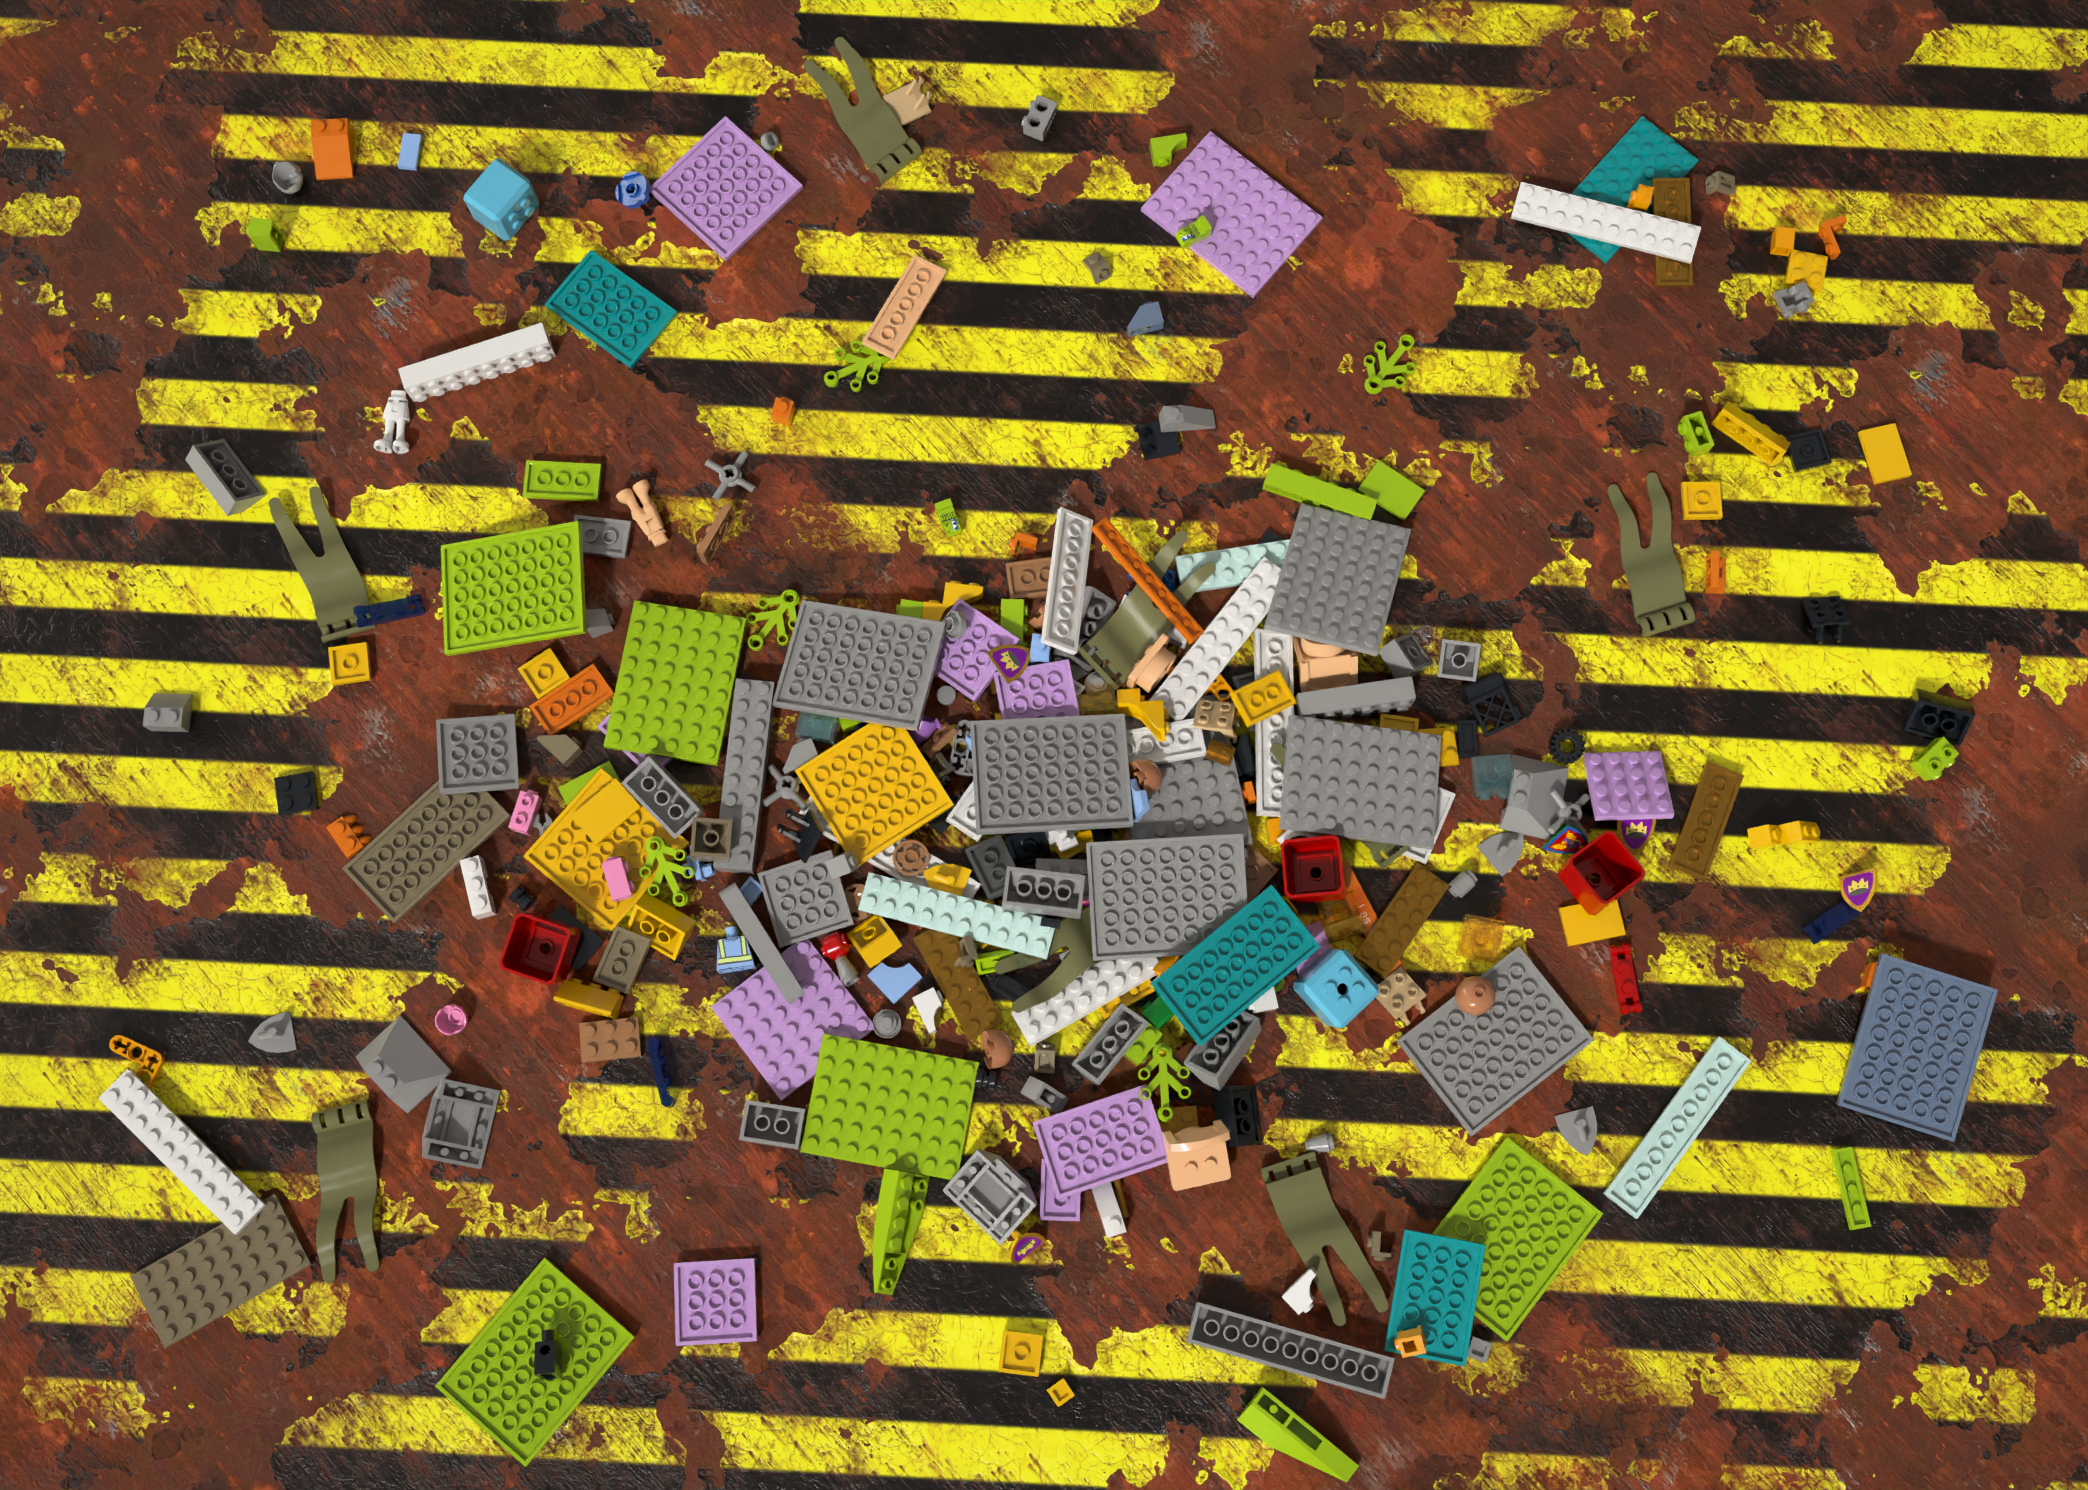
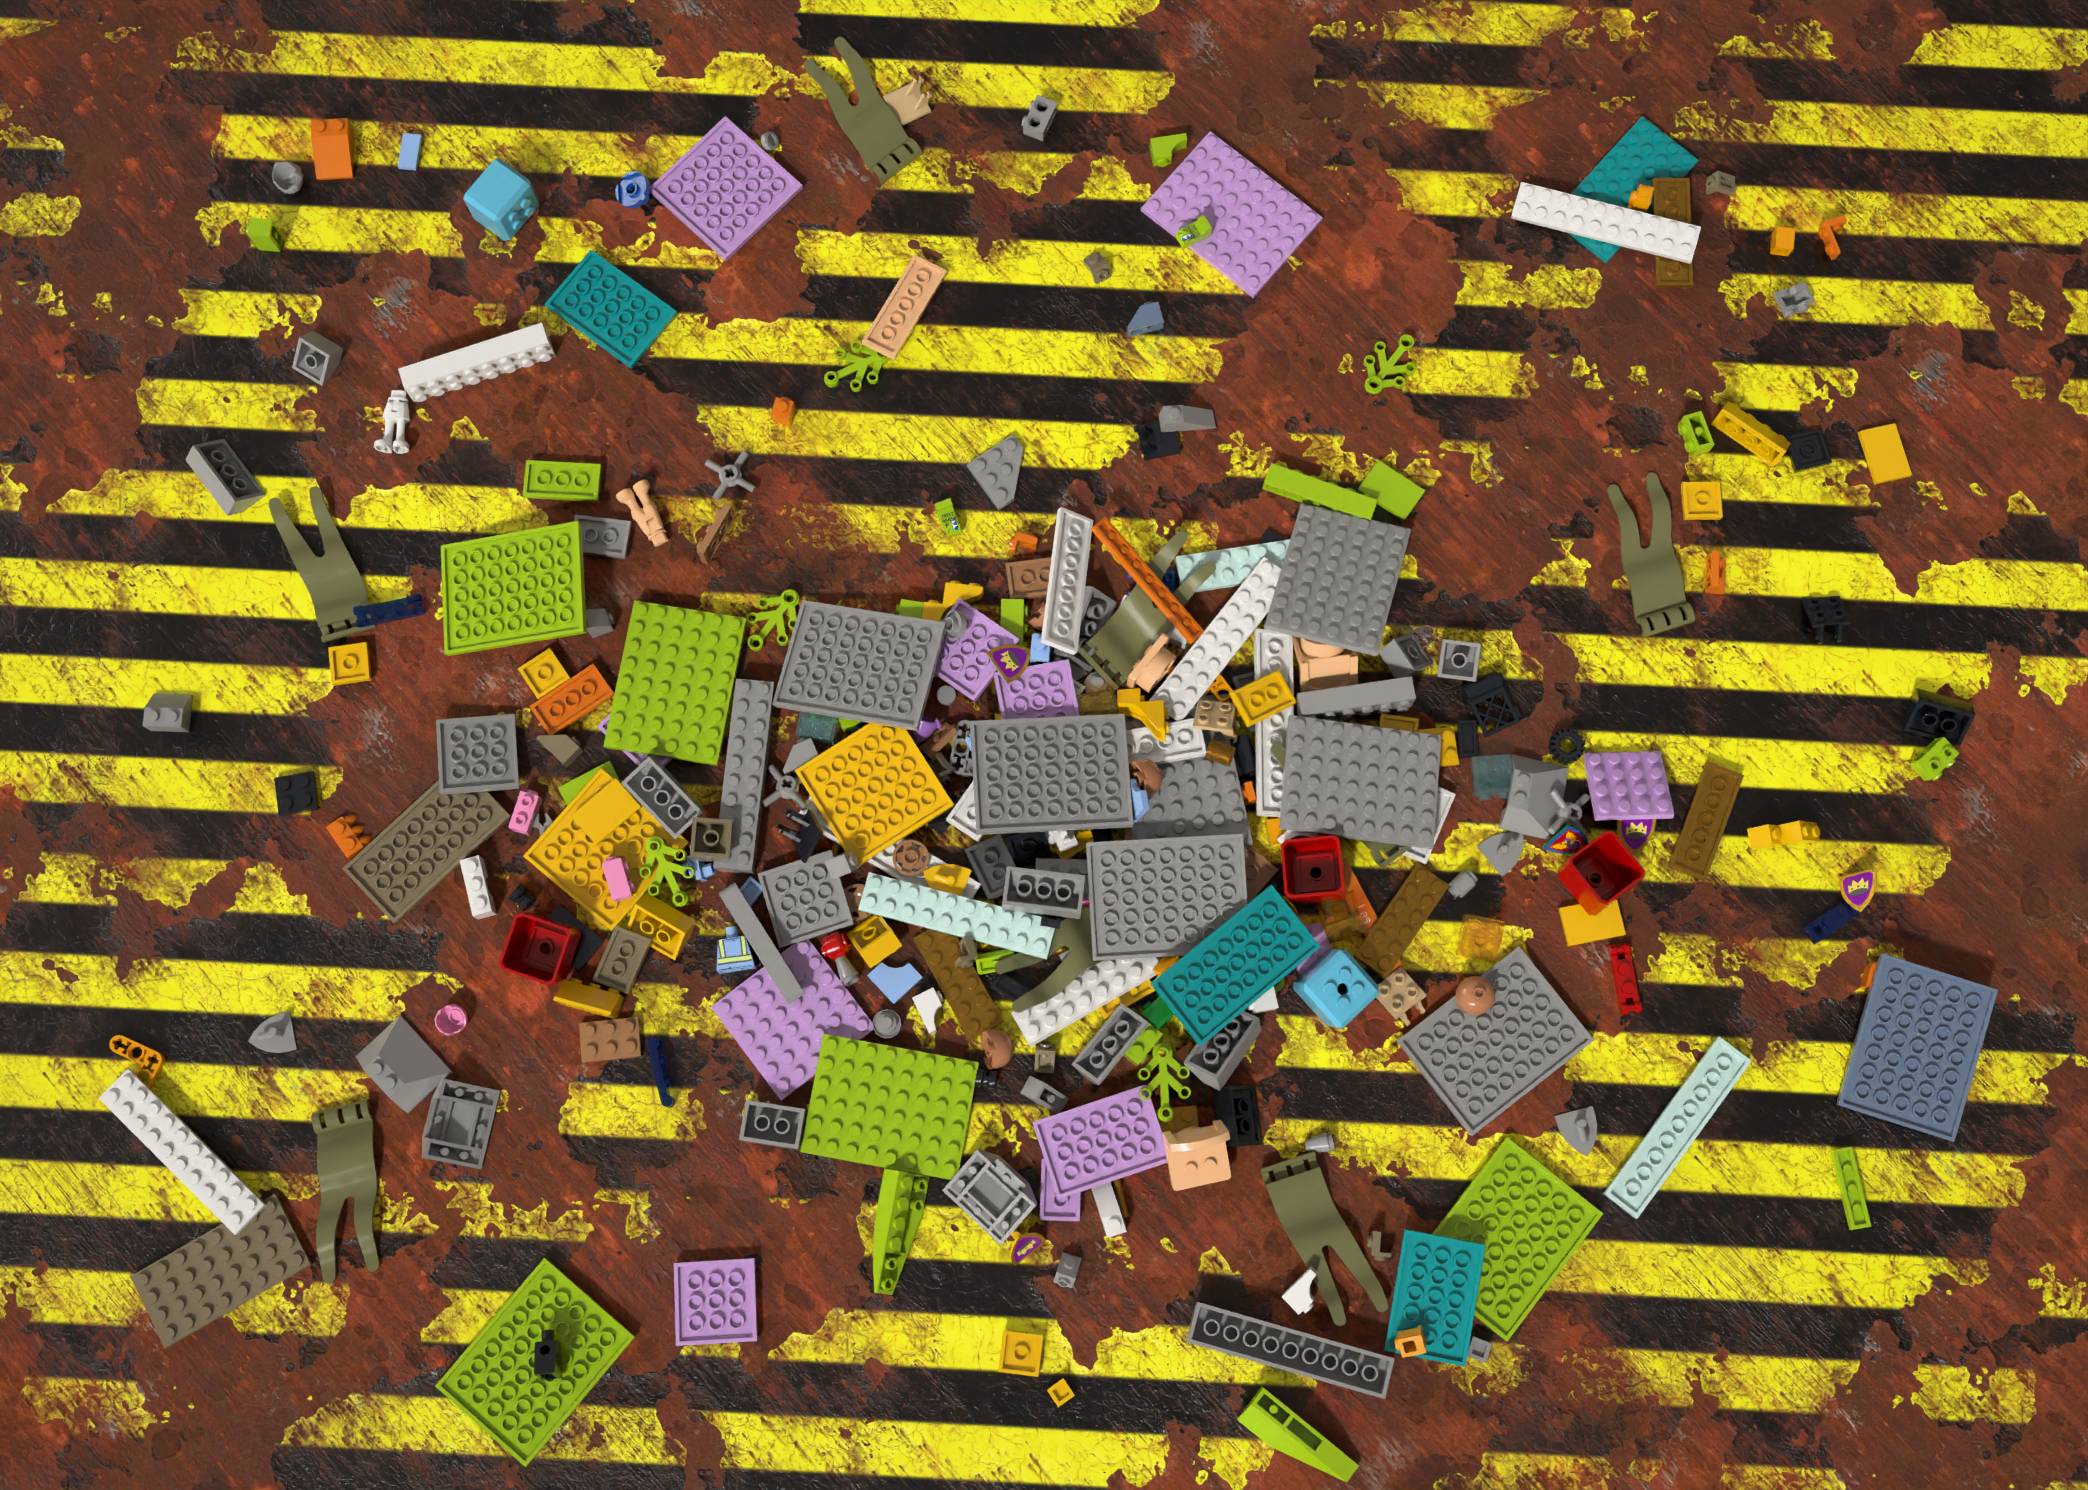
(316, 357): none -> light grey slope
(999, 471): none -> light grey plate
(1067, 1270): none -> light grey bracket
(1806, 268): yellow plate -> none

